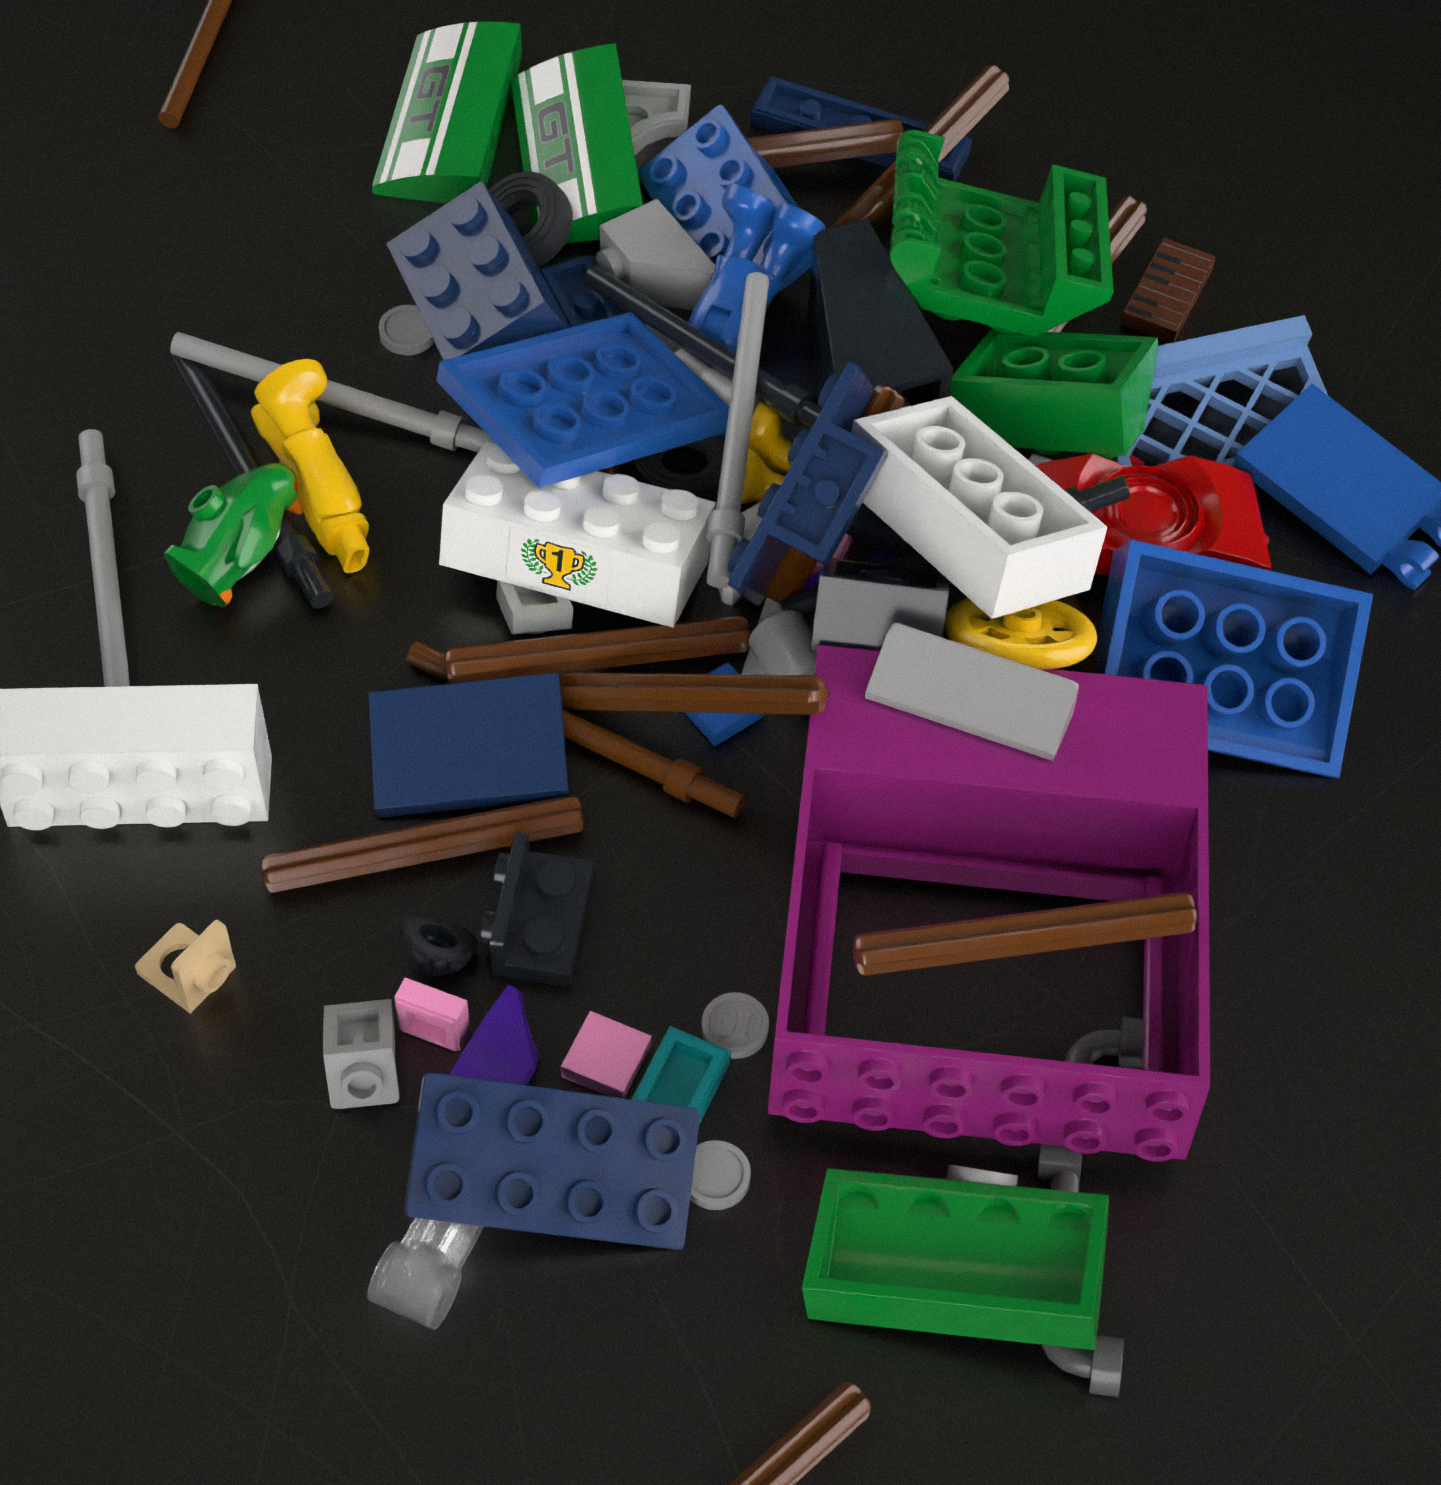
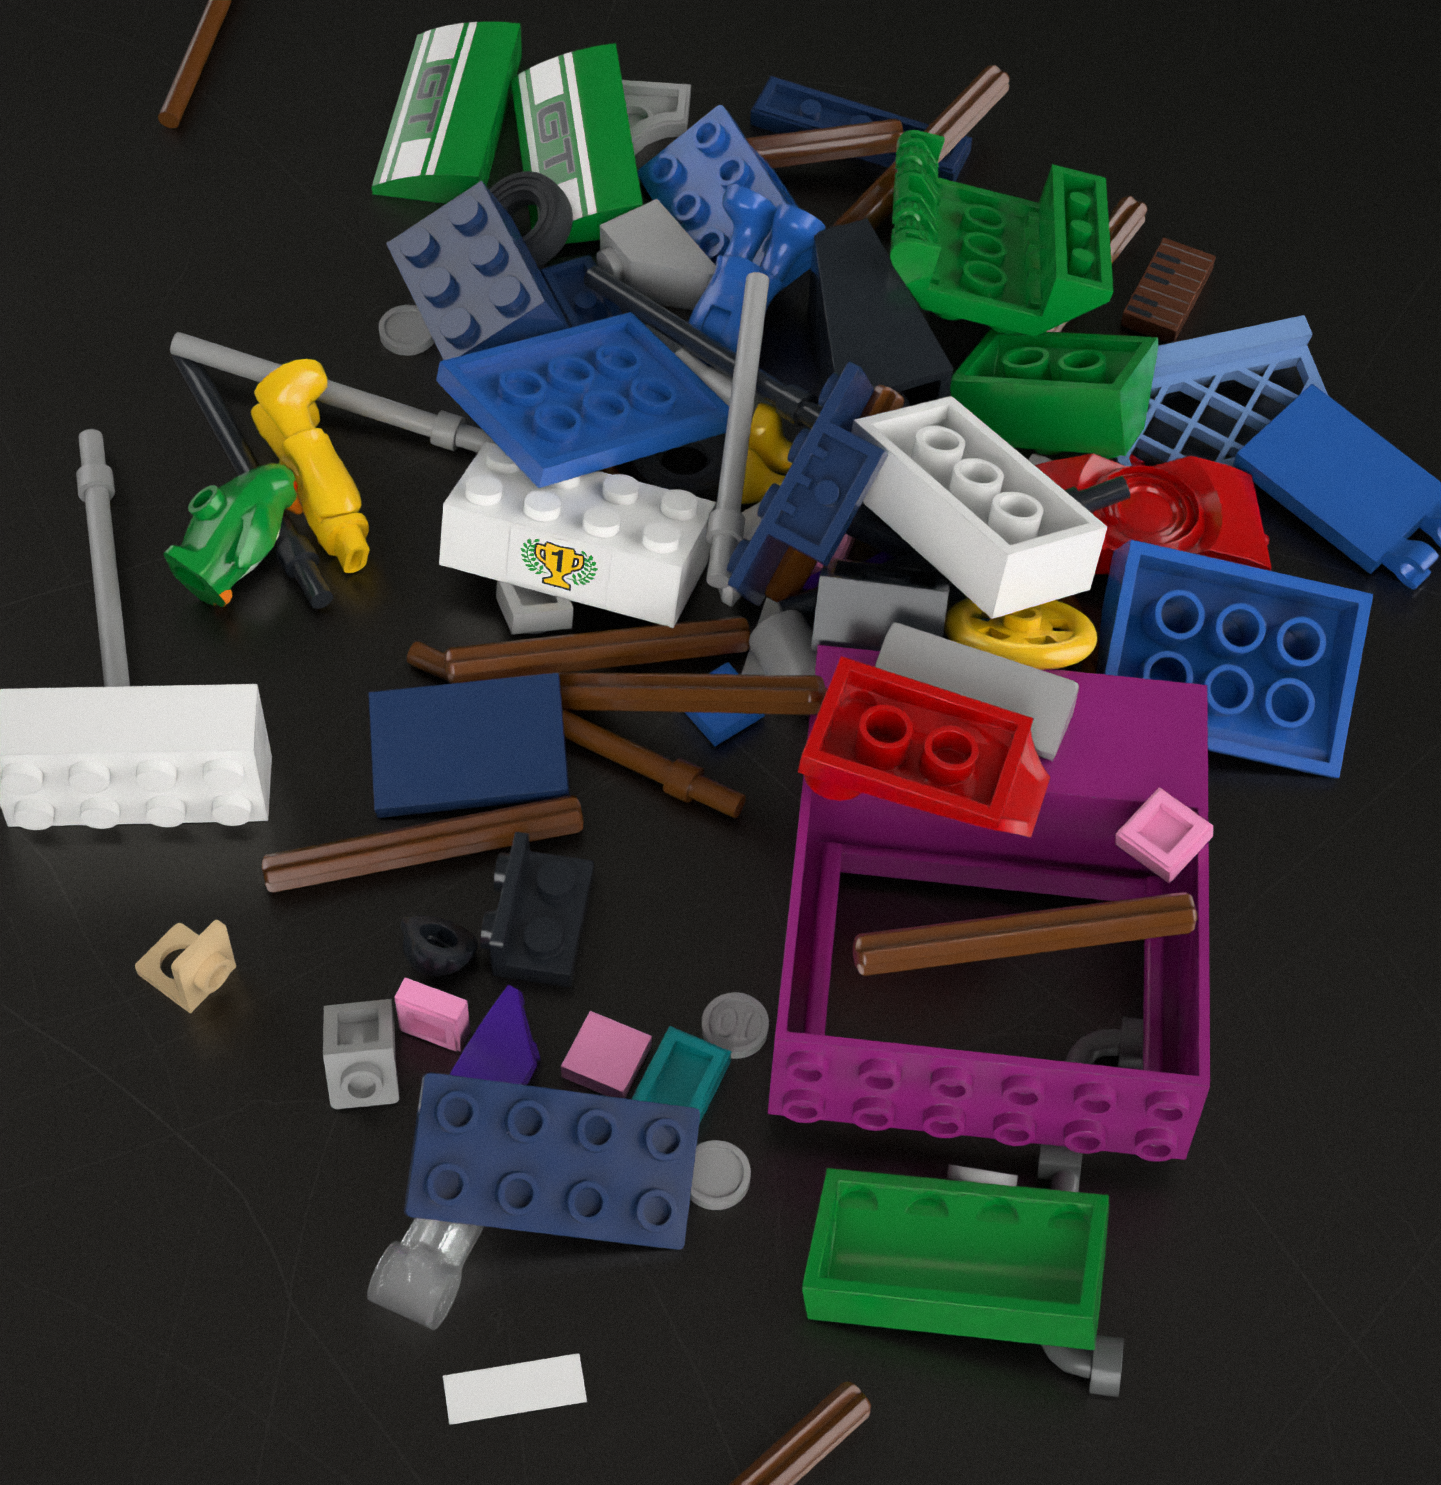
(514, 1388): none -> white sticker
(924, 750): none -> red slope
(1164, 835): none -> bright pink tile

